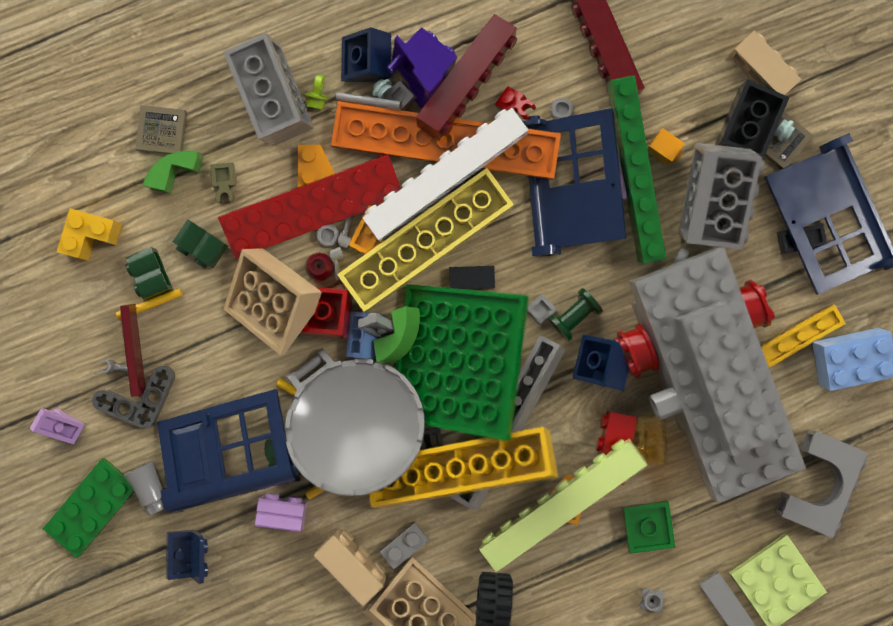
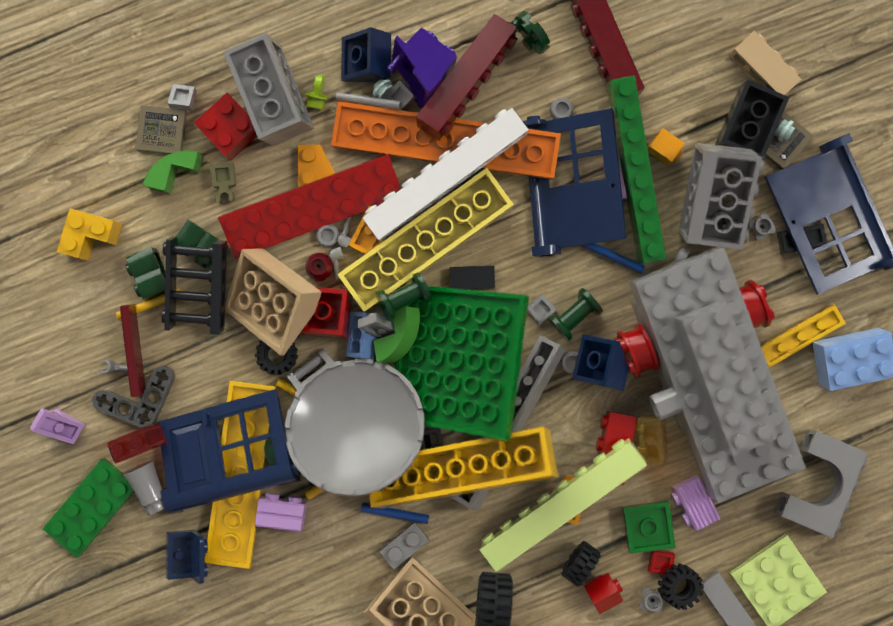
(136, 443): none -> clear red brick
(182, 97): none -> light grey plate
(216, 276): none -> black fence
(227, 126): none -> red brick
(233, 519): none -> yellow plate
(275, 368): none -> black tyre
(351, 566): tan brick -> none
(396, 513): none -> blue bar
(404, 296): none -> dark green piece
(513, 99): red plate -> none
(533, 34): none -> dark green plate
(568, 361): none -> light grey tile
(581, 563): none -> black tyre
(604, 592): none -> red brick
(620, 259): none -> blue bar
(660, 560): none -> red tile
(690, 591): none -> black tyre
(695, 503): none -> lavender brick
(764, 220): none -> light grey plate

